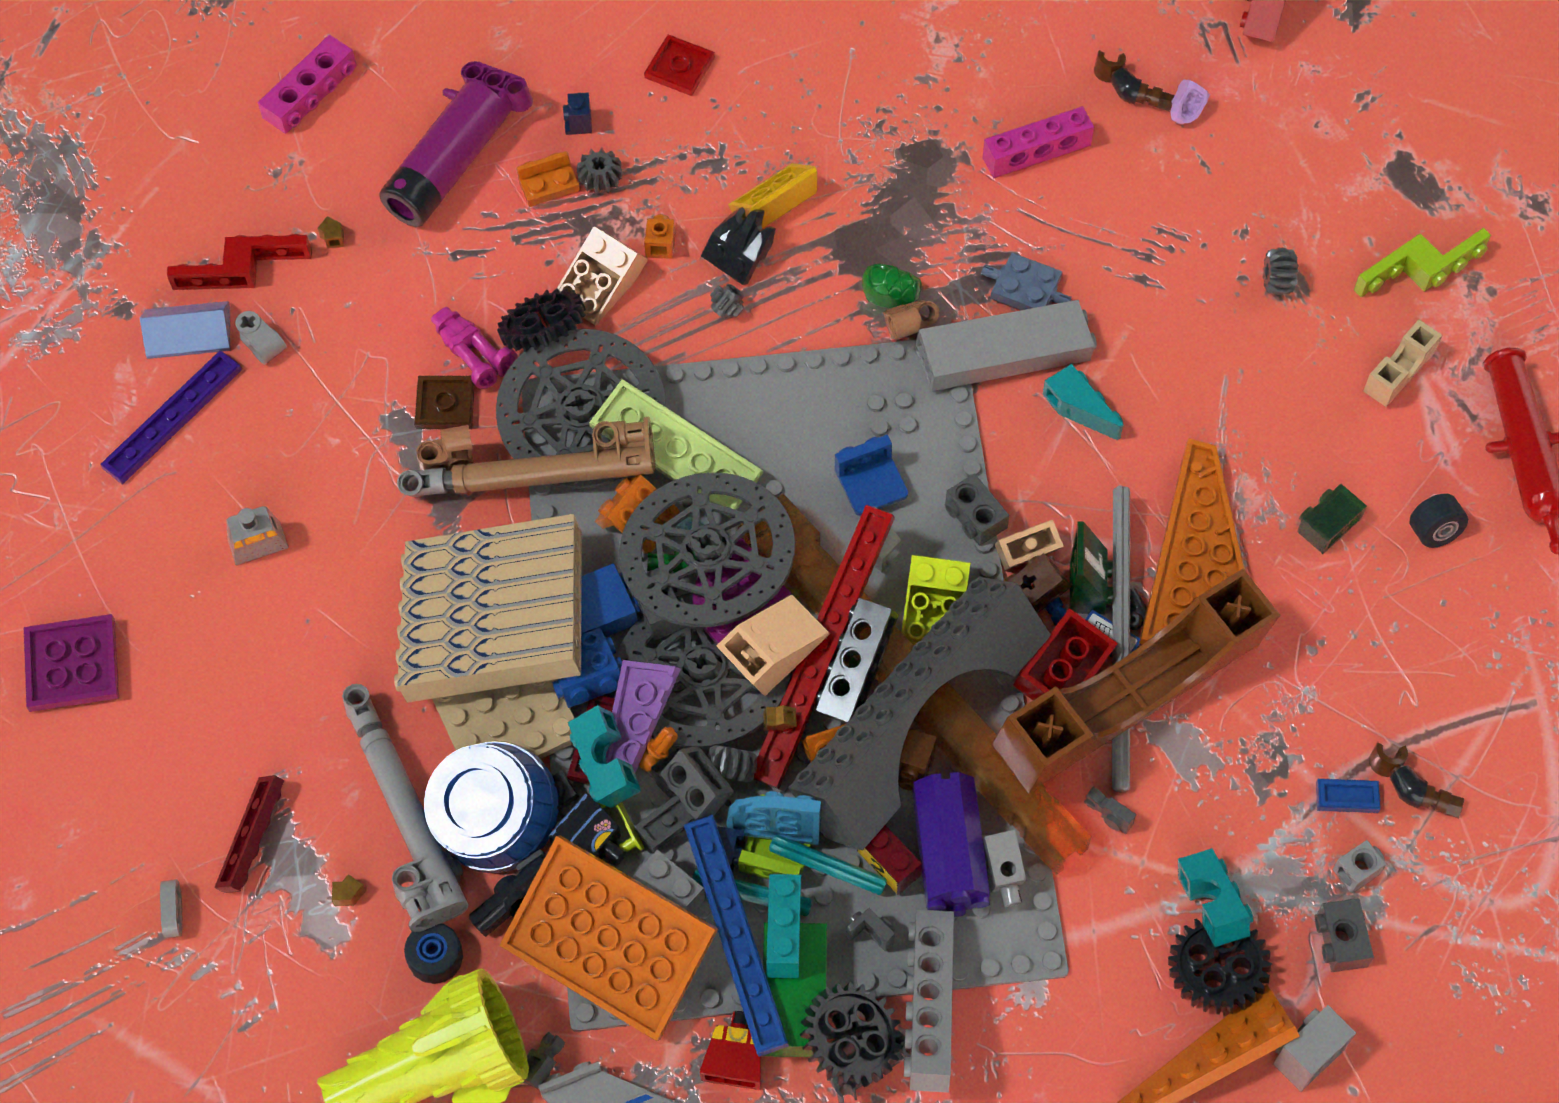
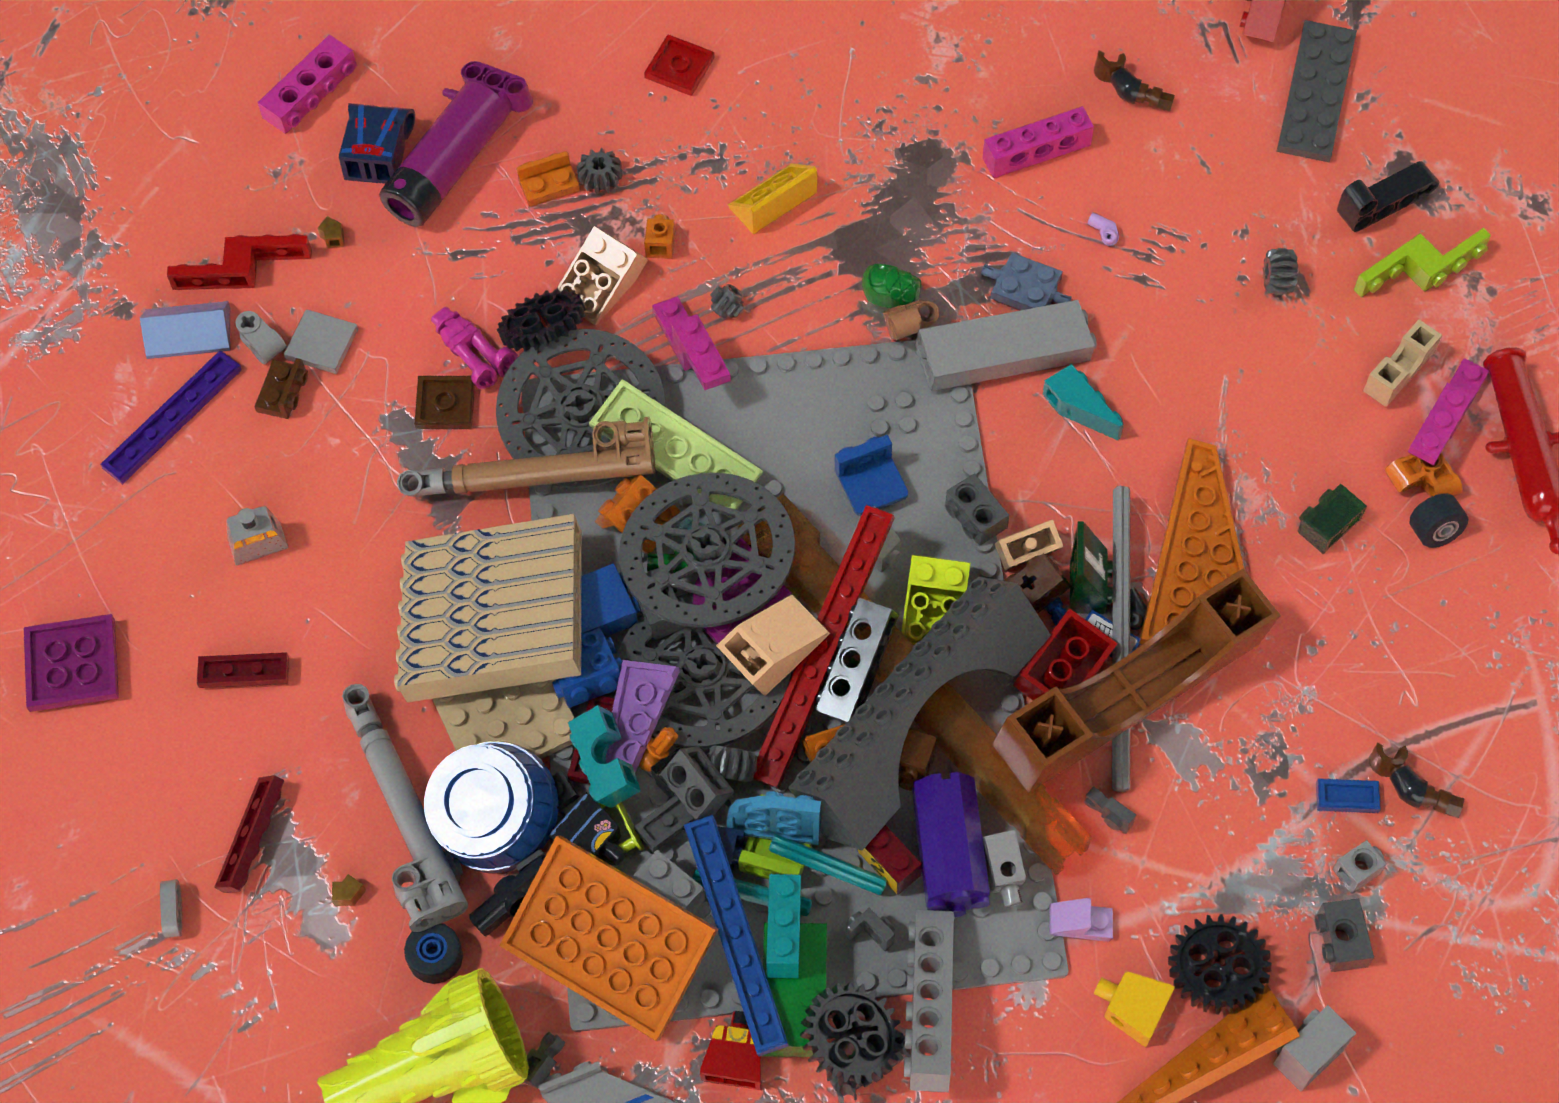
(242, 670): none -> dark red plate
(281, 388): none -> reddish brown bracket
(321, 341): none -> light grey tile
(374, 142): none -> dark blue piece
(450, 450): nougat piece -> none
(577, 114): dark blue brick -> none
(691, 343): none -> dark pink bracket
(739, 244): black plate -> none
(779, 718): pearl gold piece -> none
(1080, 920): none -> lavender slope
(1107, 228): none -> lavender arm
(1135, 1004): none -> yellow torso
(1188, 102): lavender rock -> none
(1207, 876): teal arch -> none
(1316, 91): none -> dark grey plate
(1366, 205): none -> black beam
(1412, 472): none -> orange piece
(1448, 411): none -> dark pink bracket

